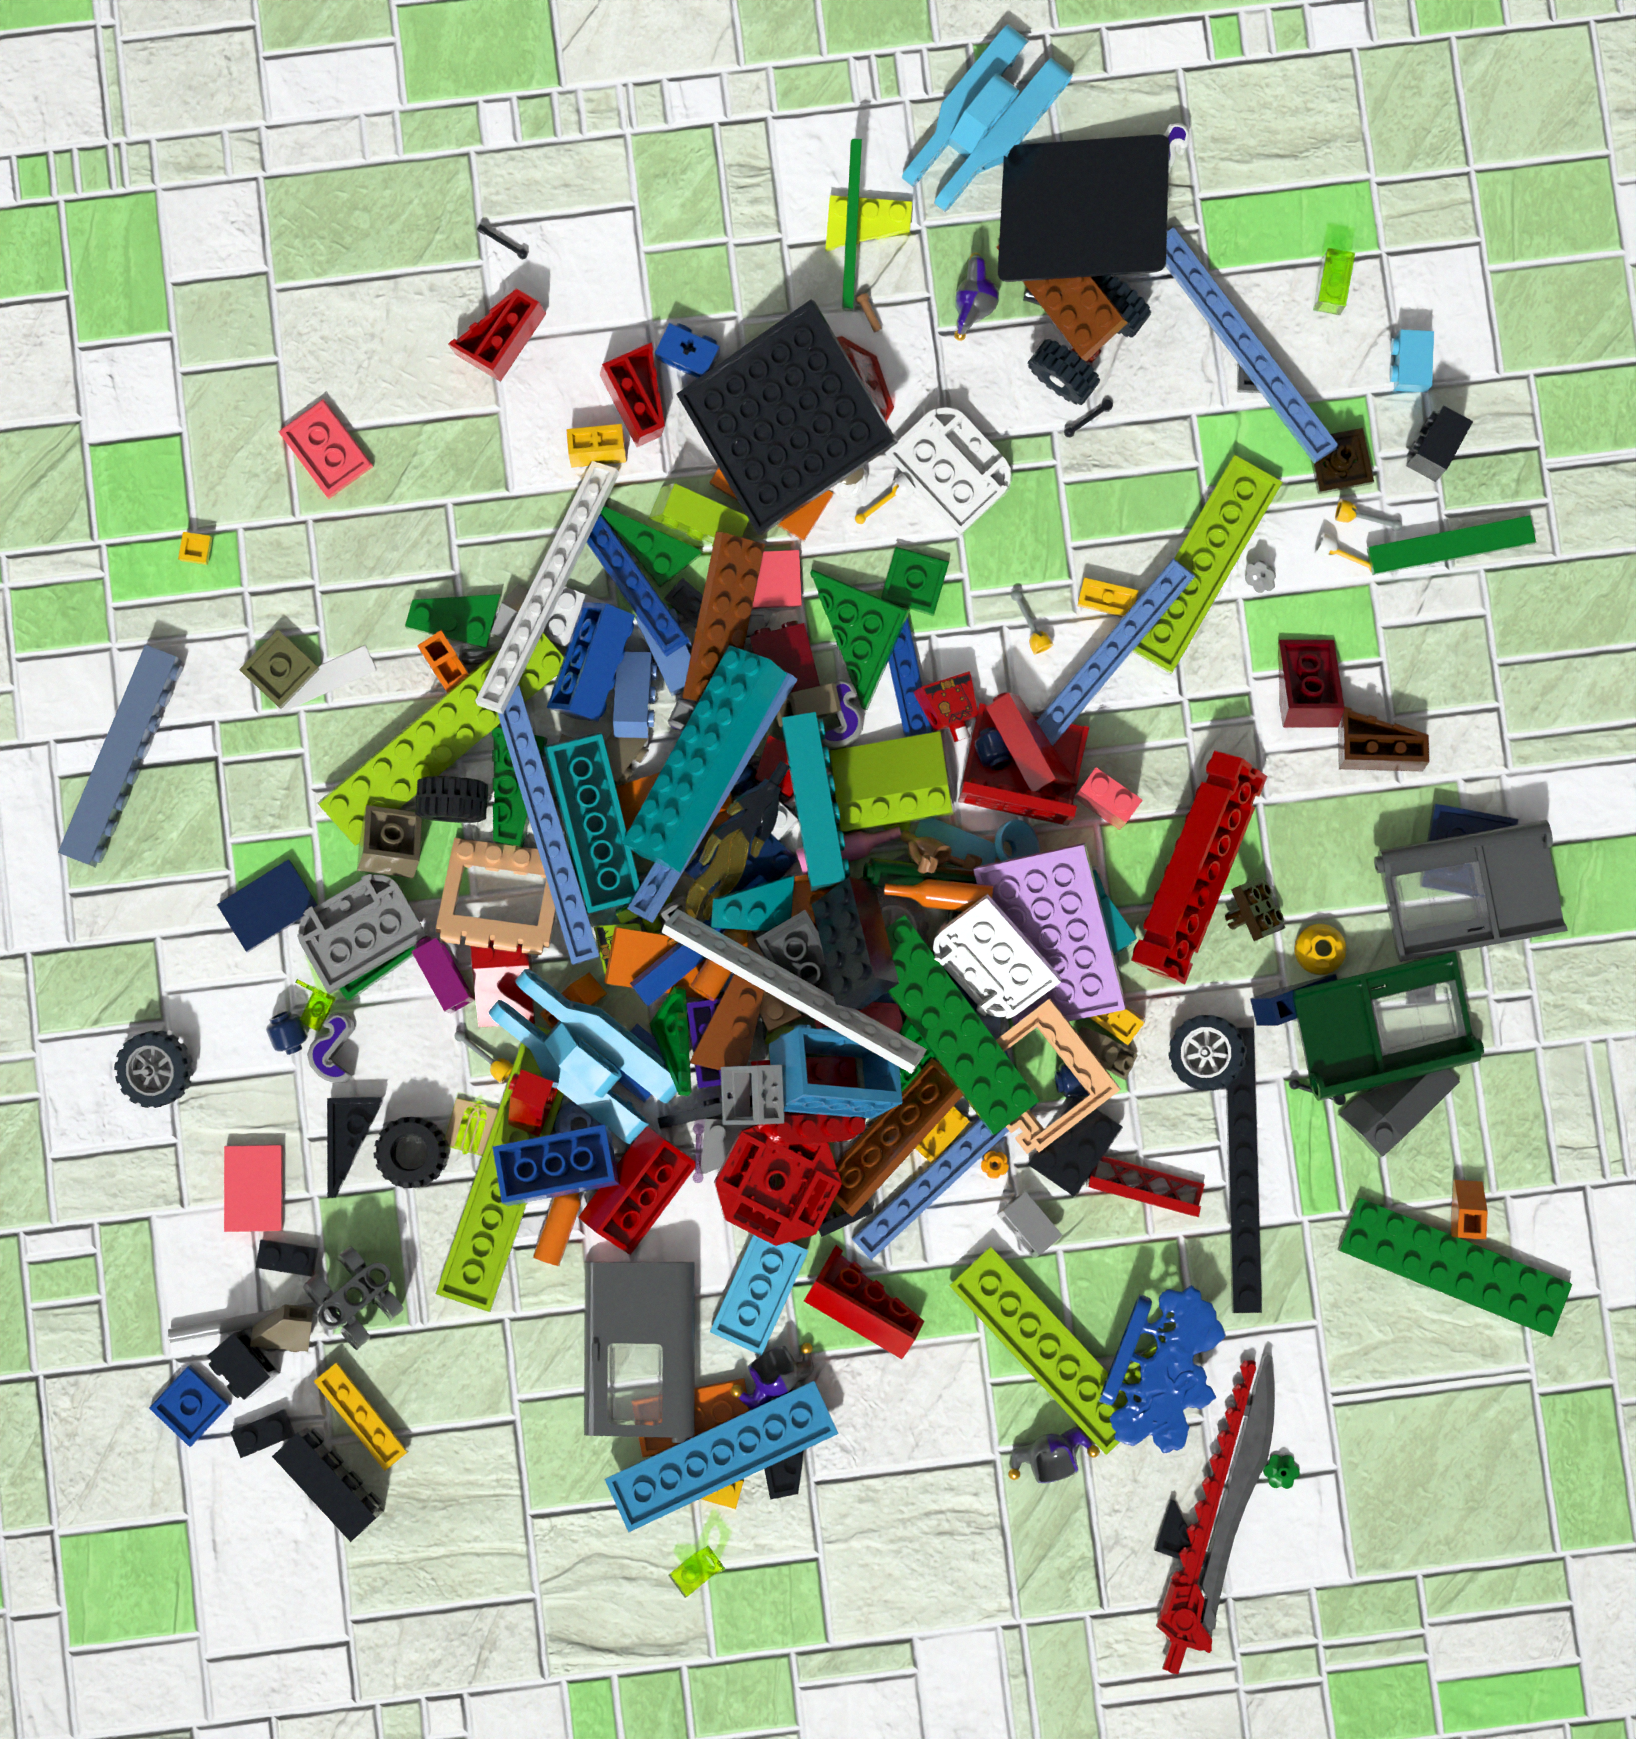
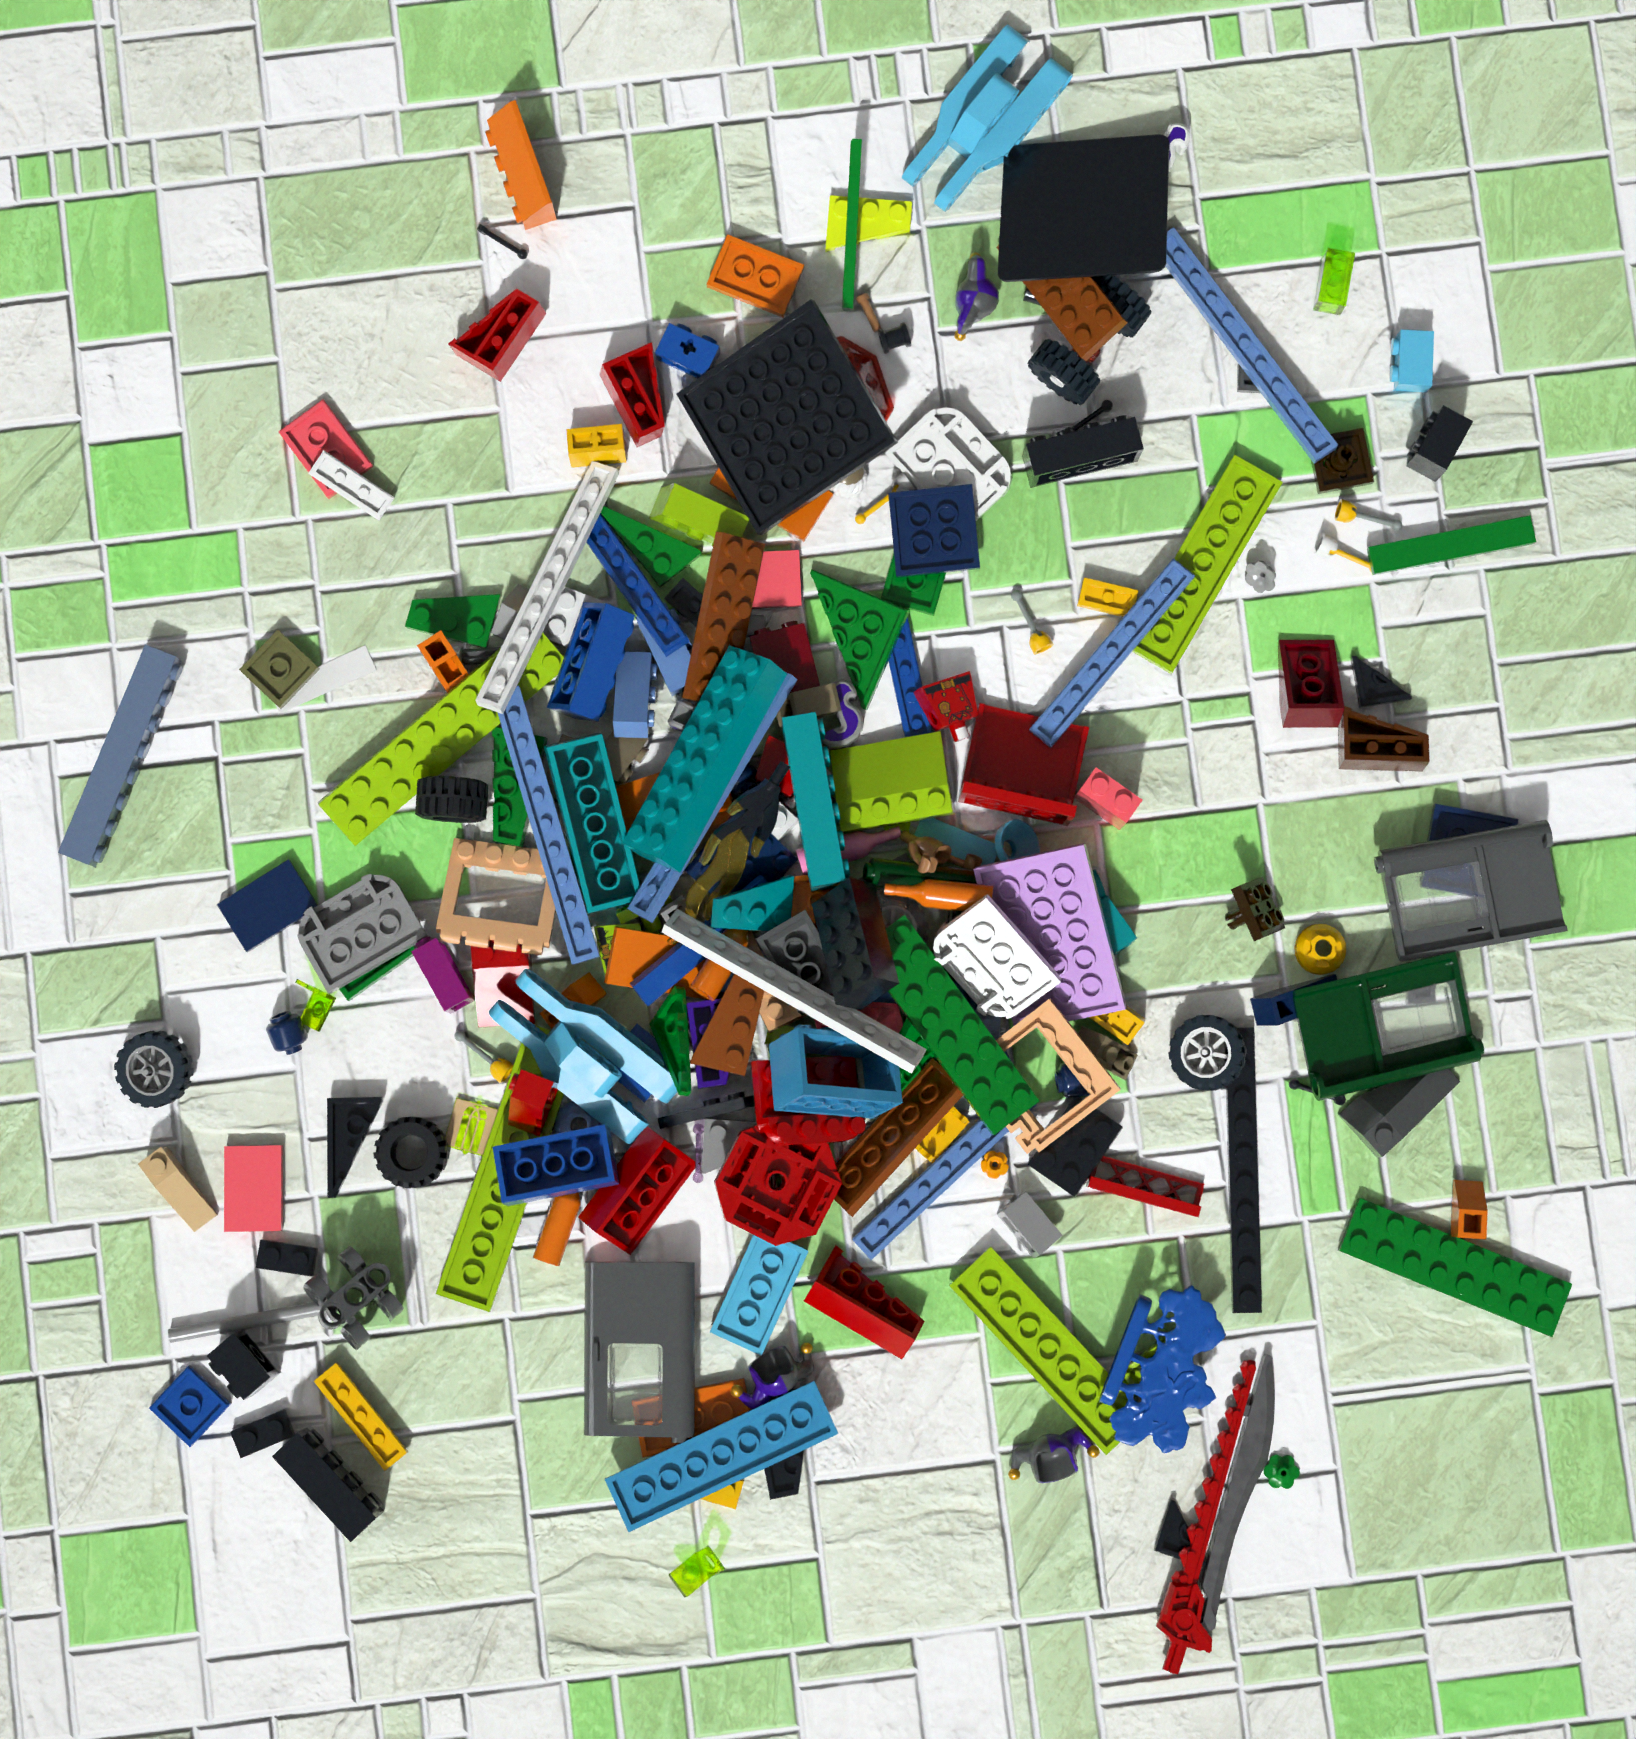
(177, 1188): none -> tan slope
(195, 548): yellow plate -> none
(284, 1329): dark tan slope -> none
(326, 1046): light grey animal -> none
(351, 485): none -> white tile
(389, 842): dark tan slope -> none
(520, 166): none -> orange slope
(755, 276): none -> orange plate
(766, 1095): light grey window -> none
(833, 1222): black plate -> none
(894, 337): none -> black bush
(934, 530): none -> dark blue plate
(992, 750): dark blue head -> none
(1029, 746): red slope -> none
(1082, 451): none -> black brick
(1199, 867): red brick -> none
(1374, 687): none -> black tile

